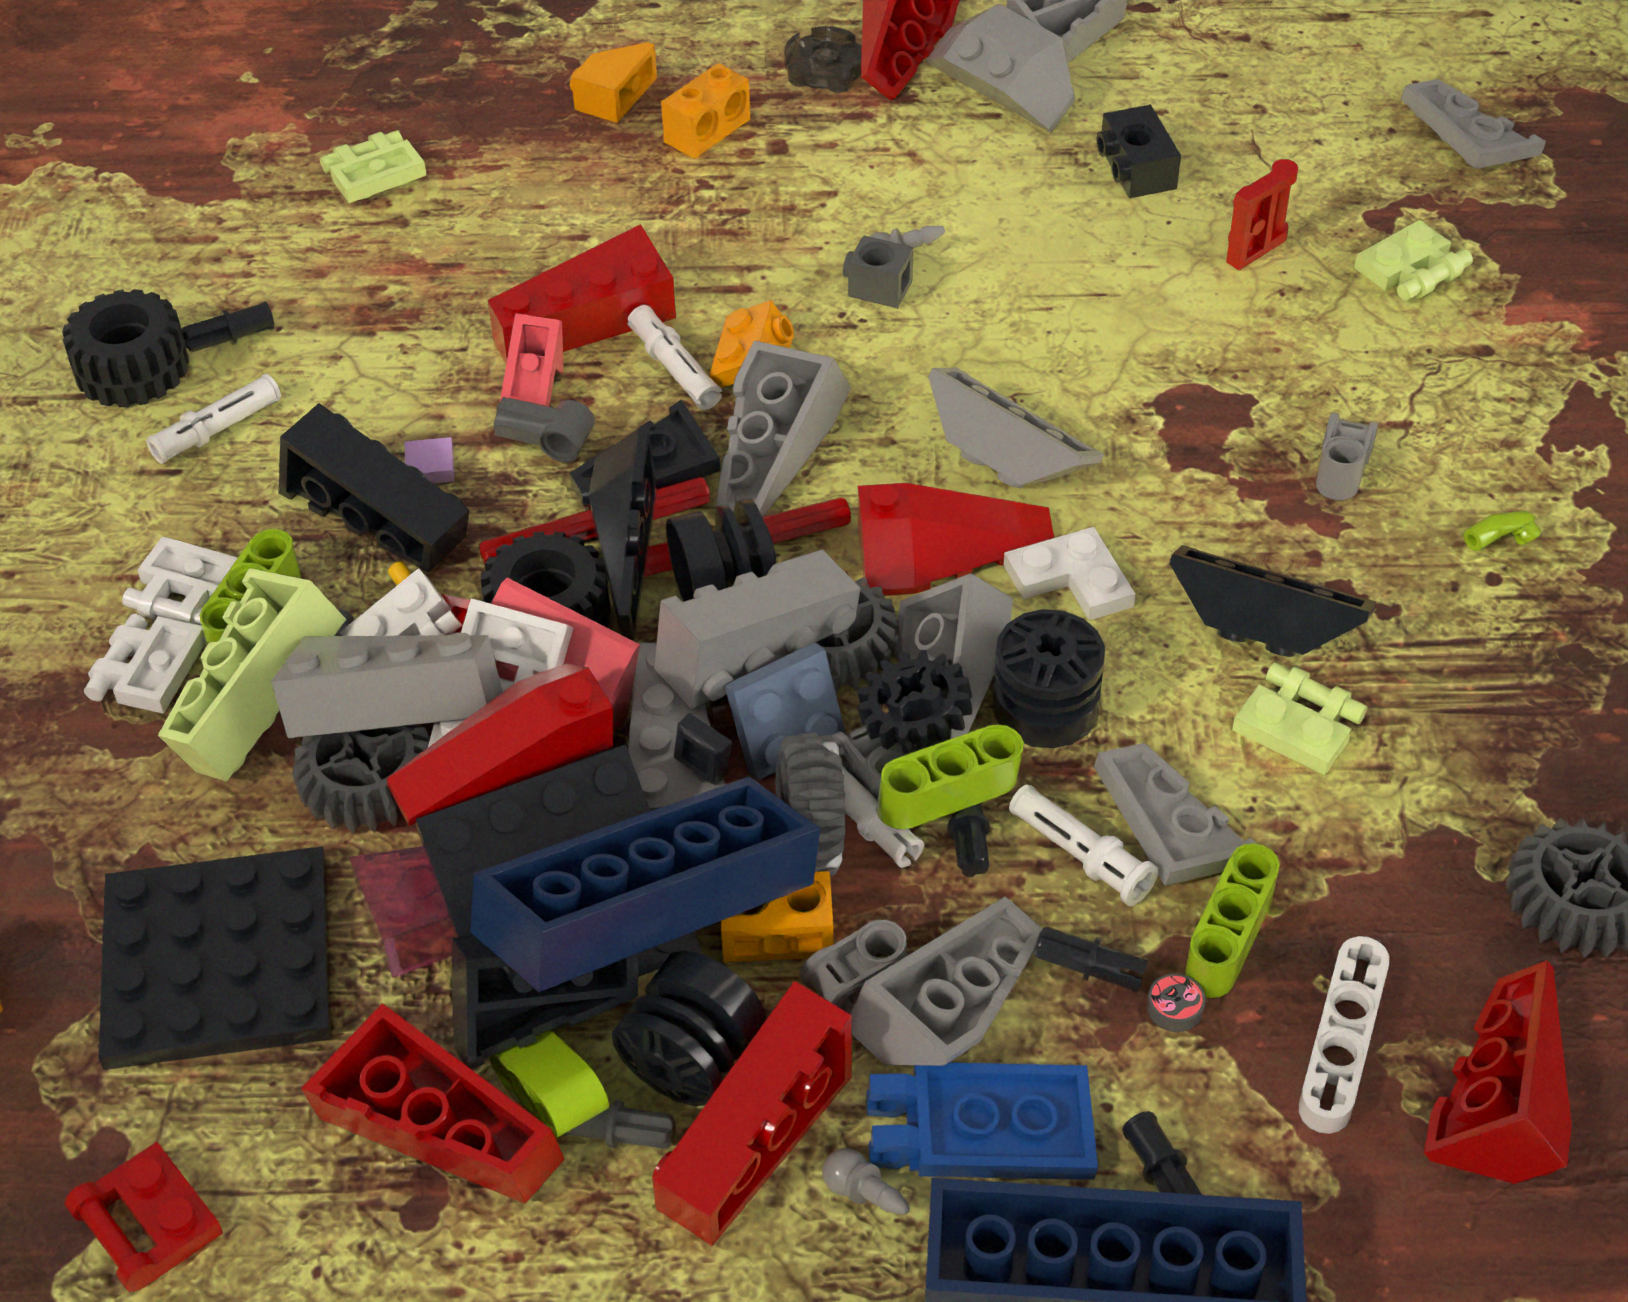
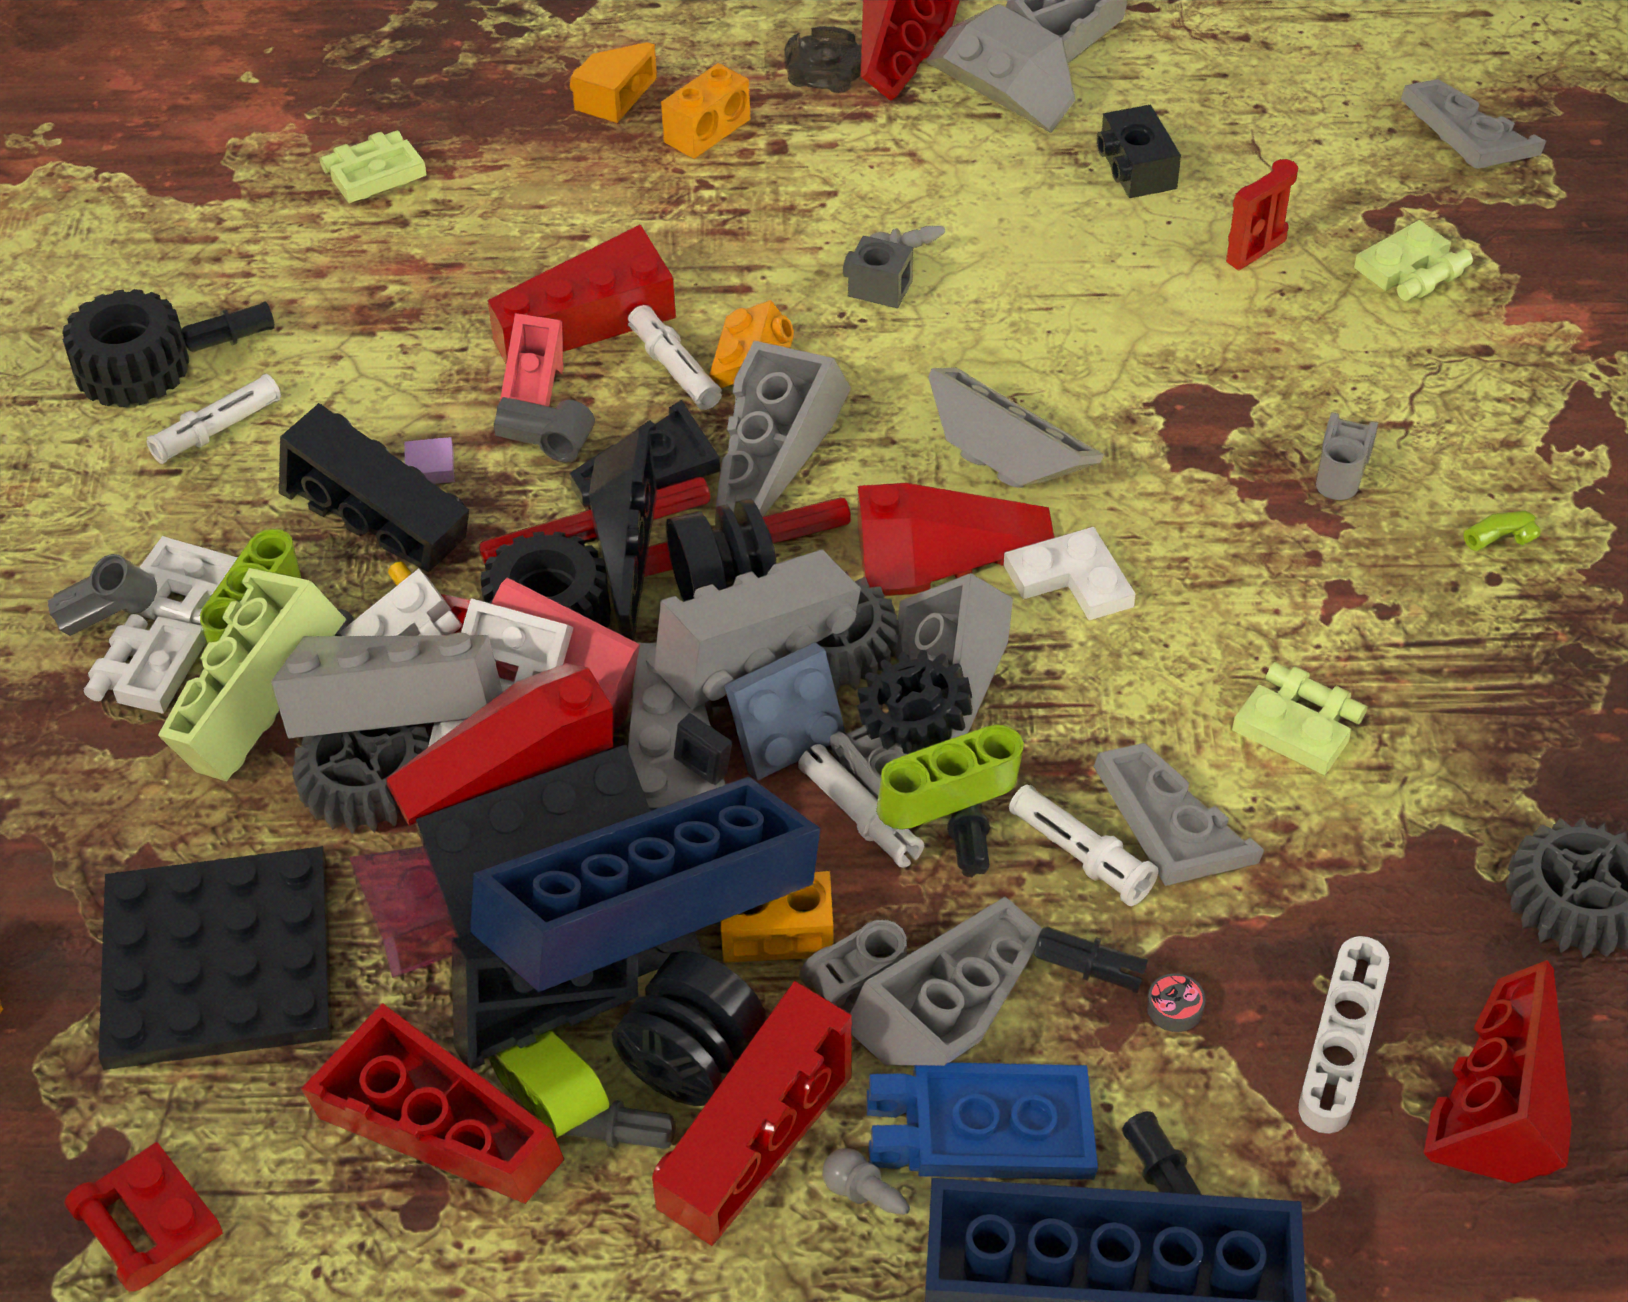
(111, 587): none -> dark grey piece
(813, 785): dark grey gear -> none
(1048, 677): black wheel -> none
(1240, 895): lime beam -> none
(1265, 605): black wedge -> none

